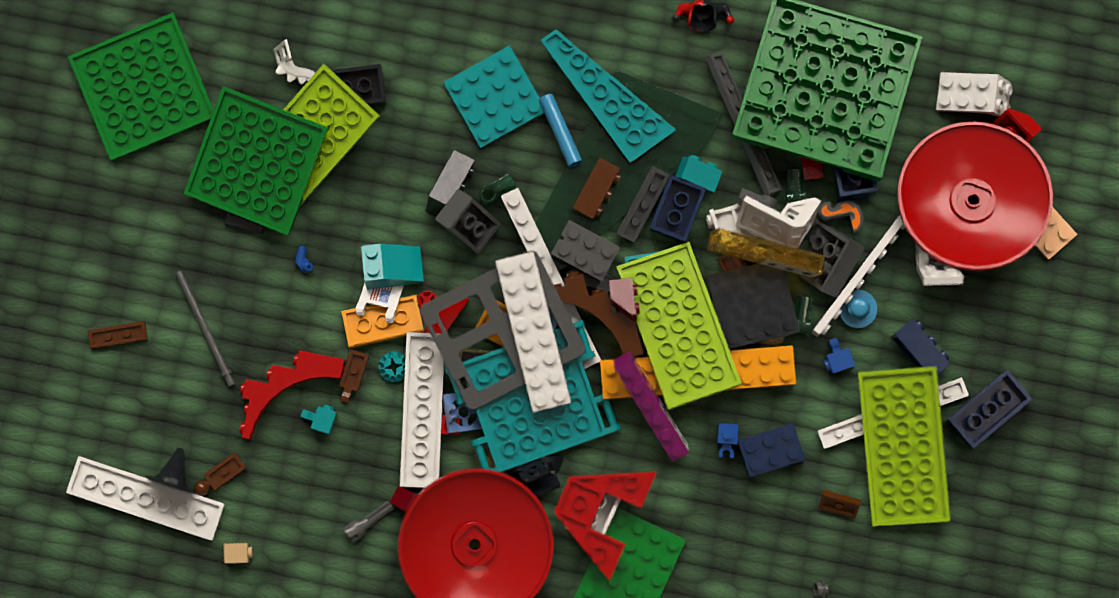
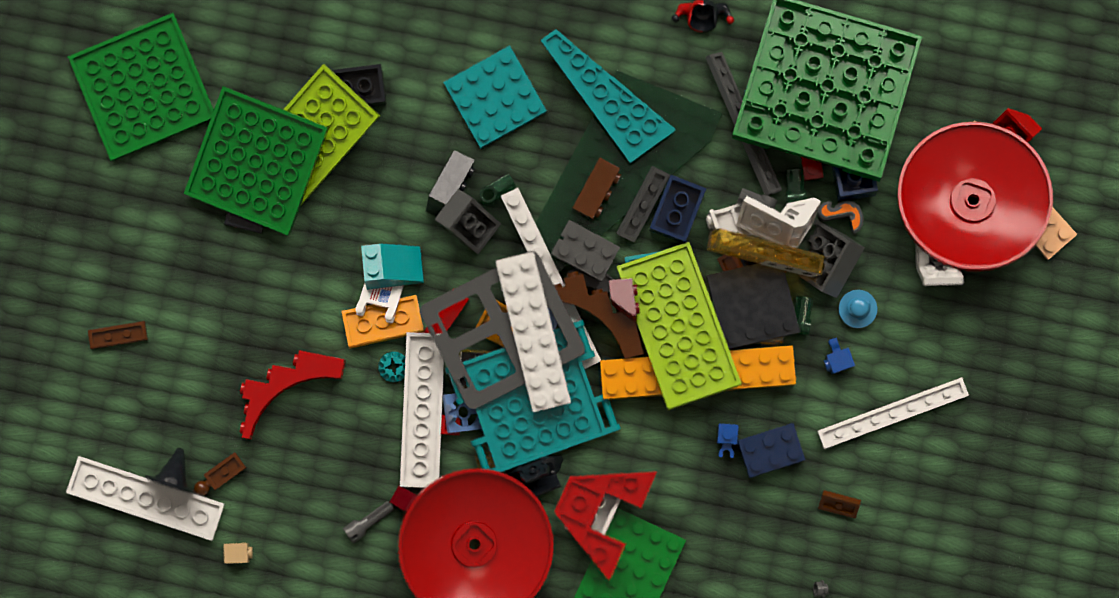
(226, 373): dark grey bar -> none
(288, 67): white piece -> none
(301, 260): blue arm -> none
(323, 419): teal brick -> none
(353, 374): reddish brown plate -> none
(425, 297): red wheel -> none
(560, 130): dark azure piece -> none
(651, 406): magenta brick -> none
(699, 173): teal brick -> none
(857, 281): white plate -> none
(904, 446): lime plate -> none
(920, 347): dark blue brick -> none
(973, 93): white bracket -> none
(989, 409): dark blue brick -> none

